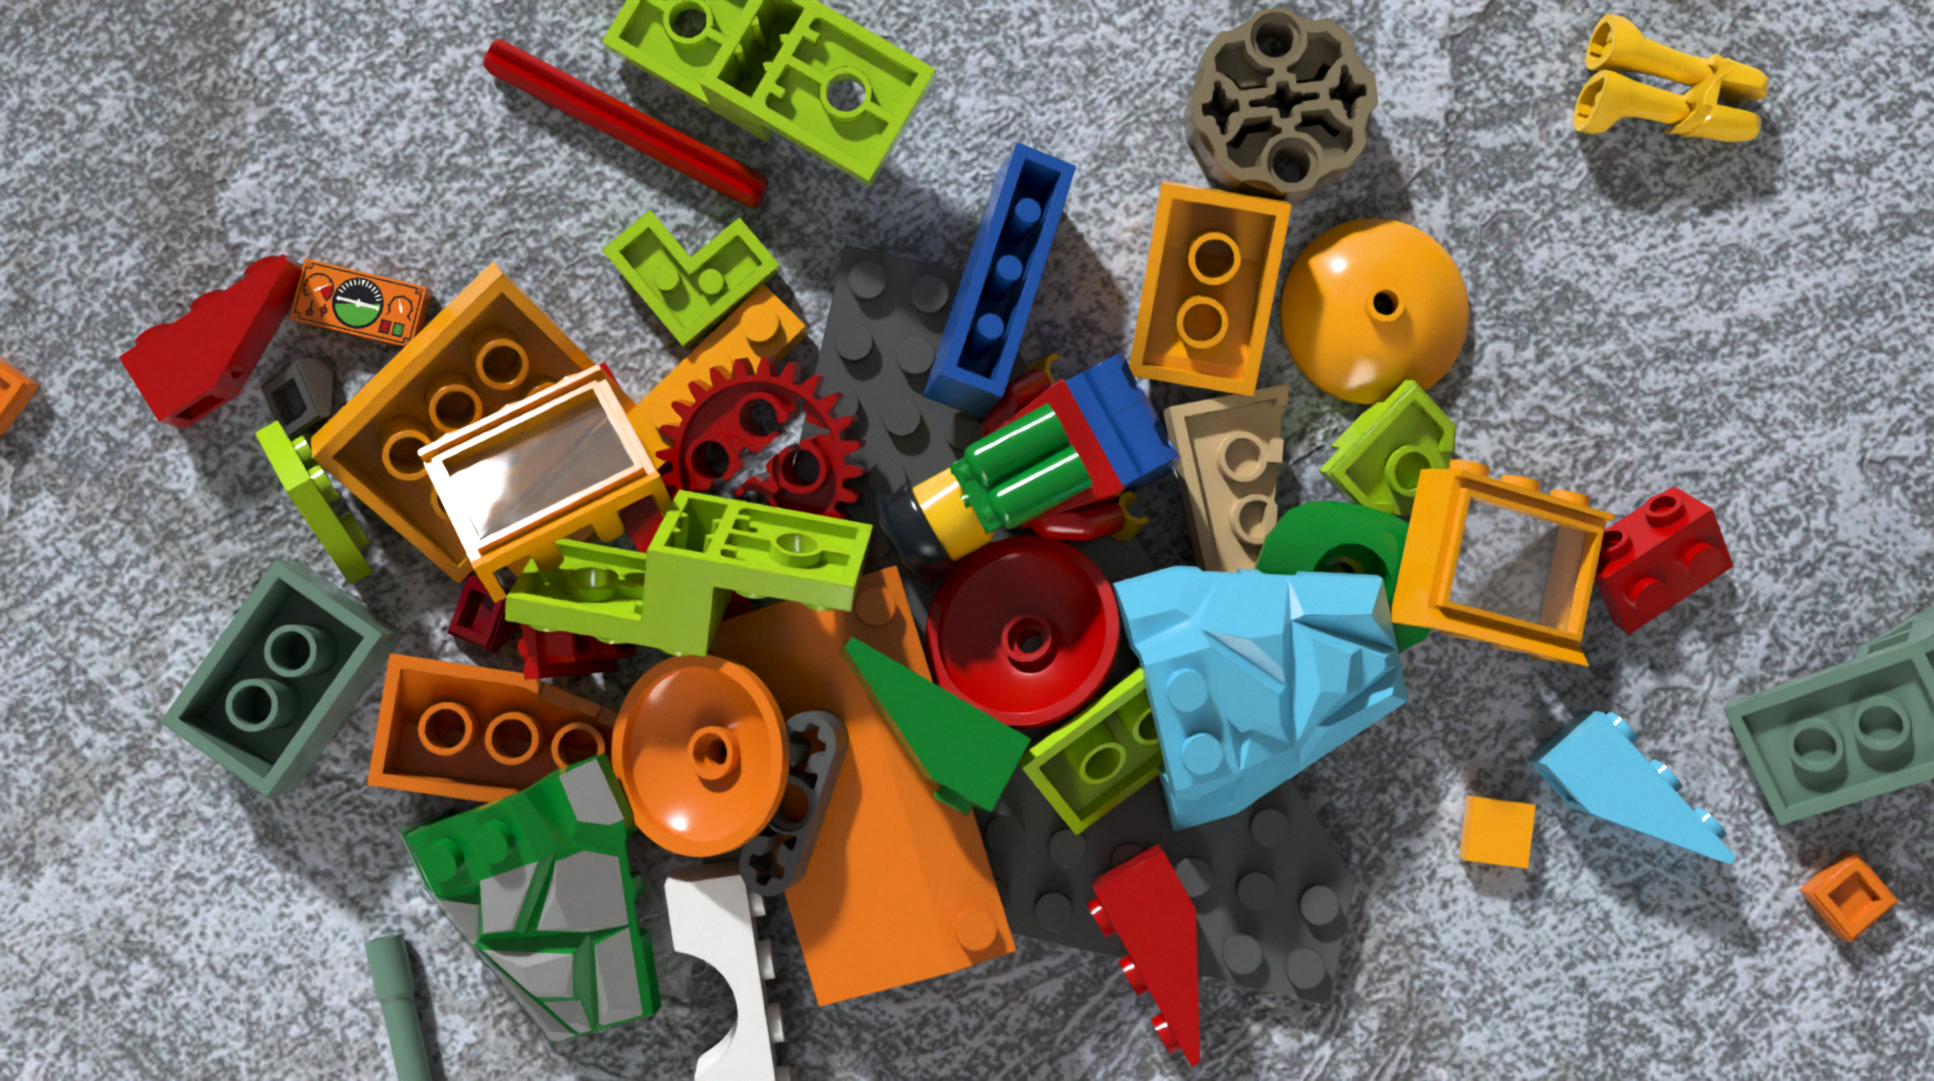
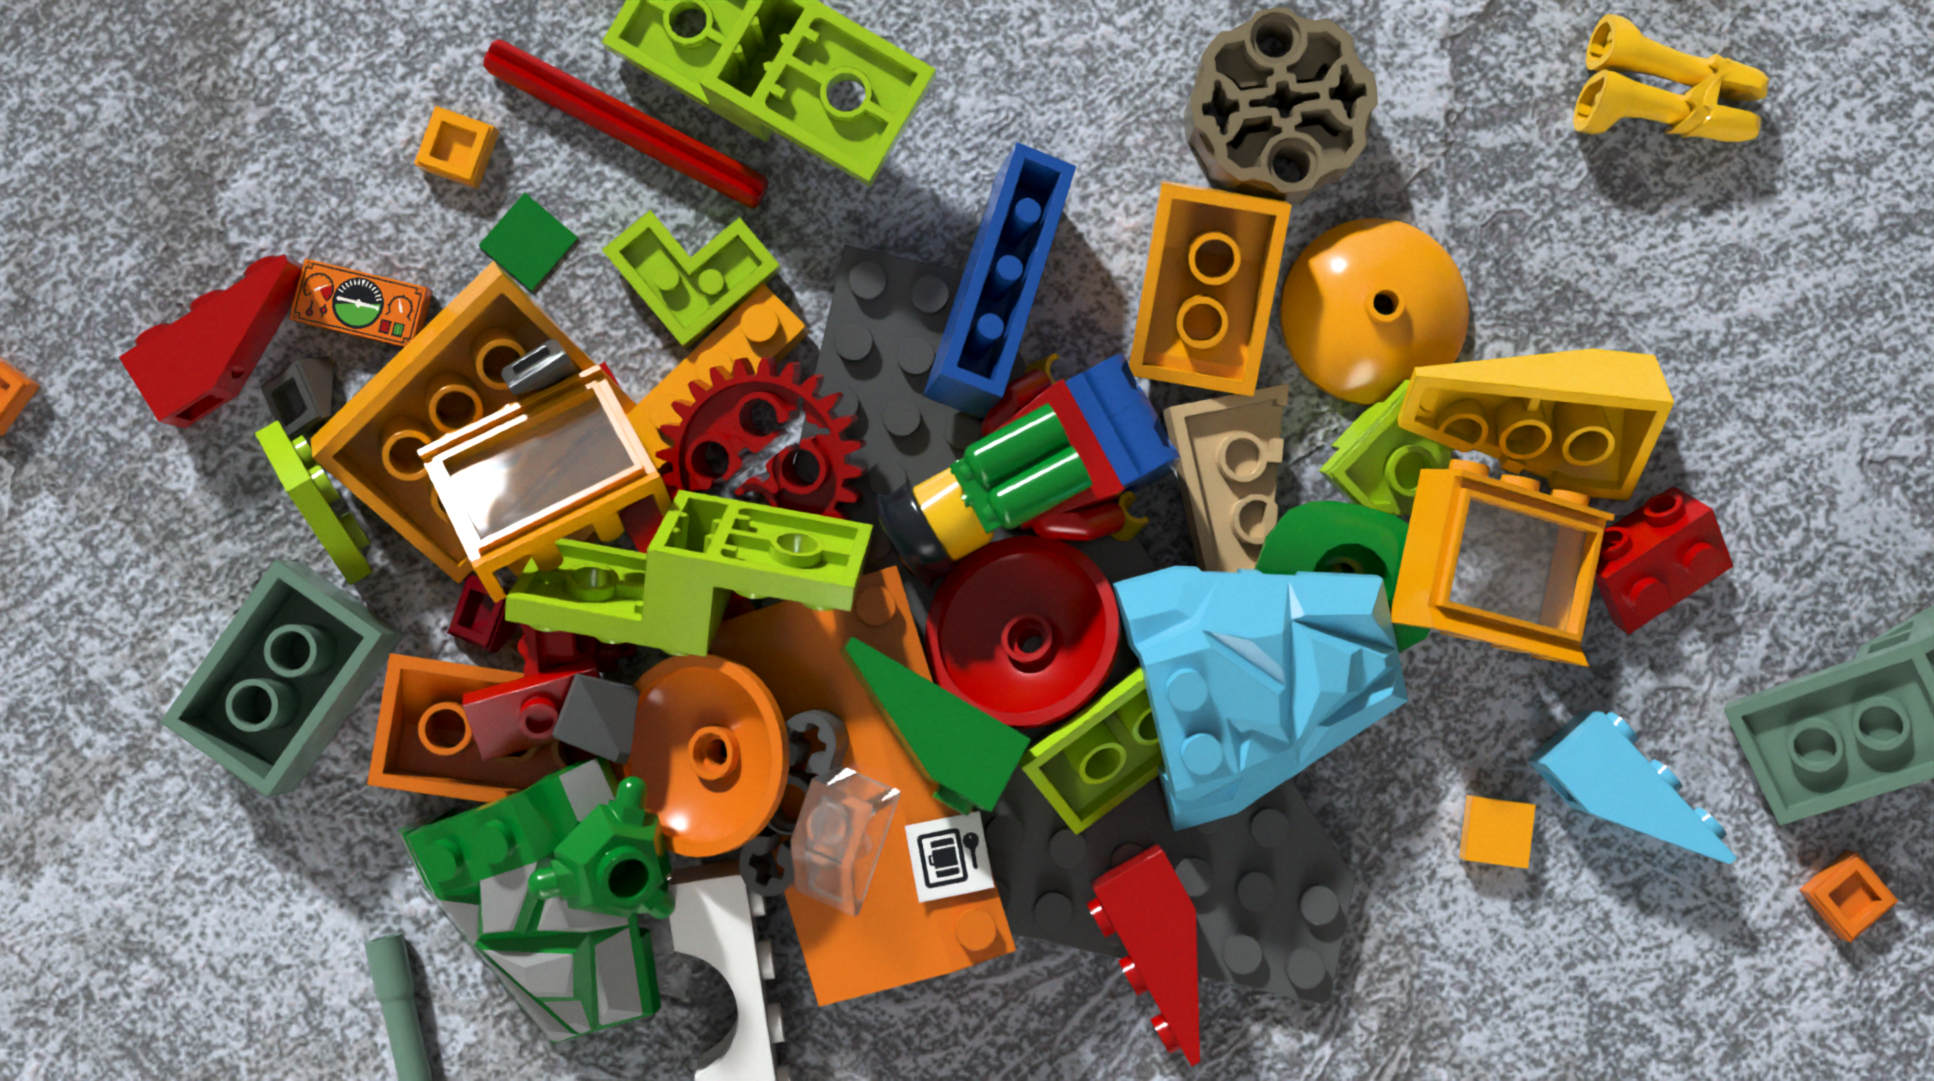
(456, 147): none -> light orange tile
(522, 710): none -> red plate
(528, 241): none -> green sticker
(539, 368): none -> dark grey slope
(599, 717): none -> dark grey slope
(612, 860): none -> green rock
(841, 837): none -> clear slope
(949, 856): none -> white sticker
(1564, 415): none -> yellow wedge

